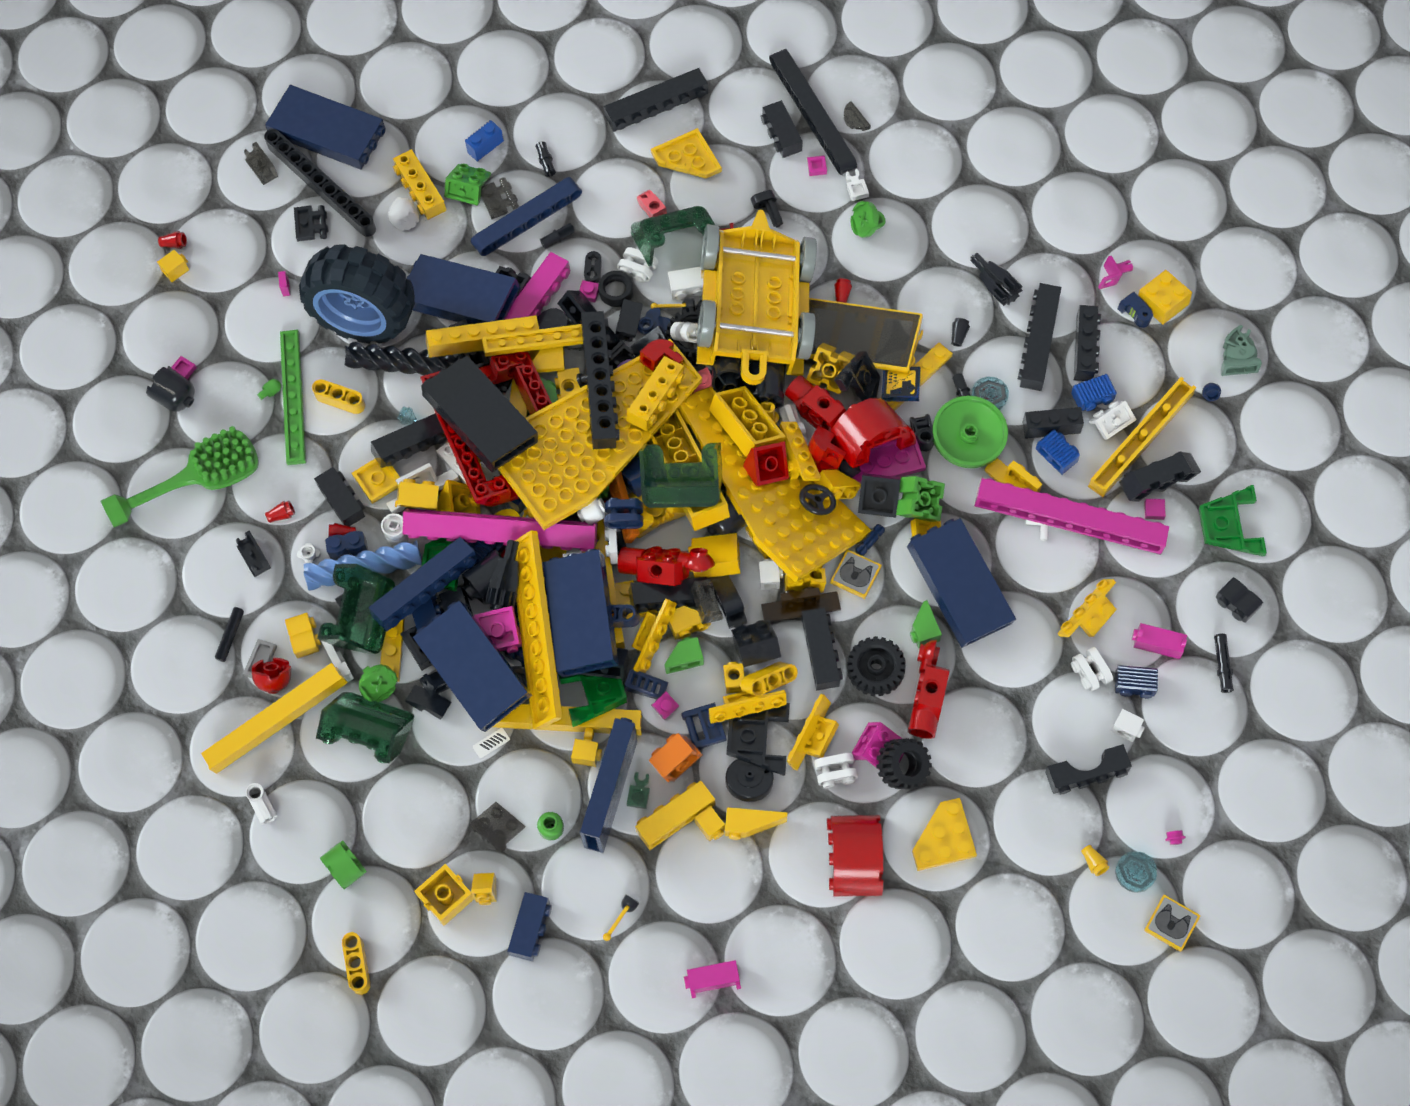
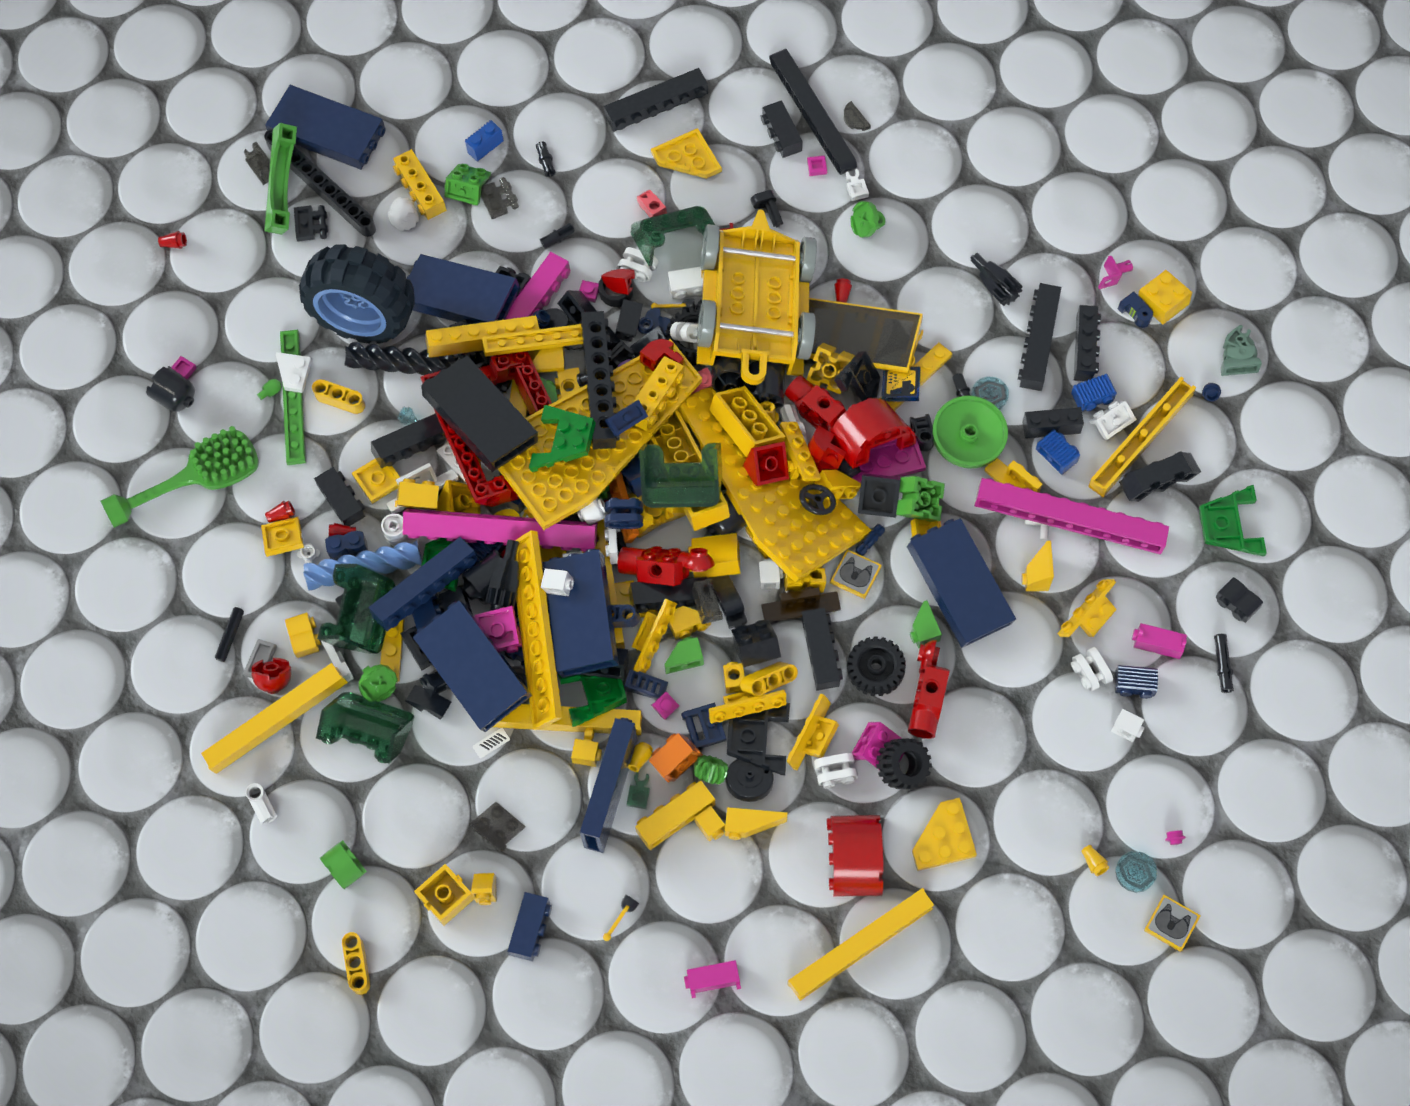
(173, 265): yellow brick -> none
(252, 554): black hinge -> none
(277, 198): none -> bright green arch
(282, 536): none -> yellow tile
(284, 283): dark pink tile -> none
(293, 371): none -> white wing
(526, 216): dark blue beam -> none
(542, 317): none -> dark blue plate
(544, 826): bright green head -> none
(557, 582): none -> white brick
(571, 437): none -> green wing
(588, 267): black beam -> none
(619, 280): none -> red brick
(626, 418): none -> dark blue plate
(641, 754): none -> yellow cone
(710, 769): none -> bright green gear
(860, 944): none -> yellow tile
(959, 331): black cone -> none
(1039, 571): none -> yellow slope
(1064, 777): black arch -> none
(1155, 509): dark pink tile -> none

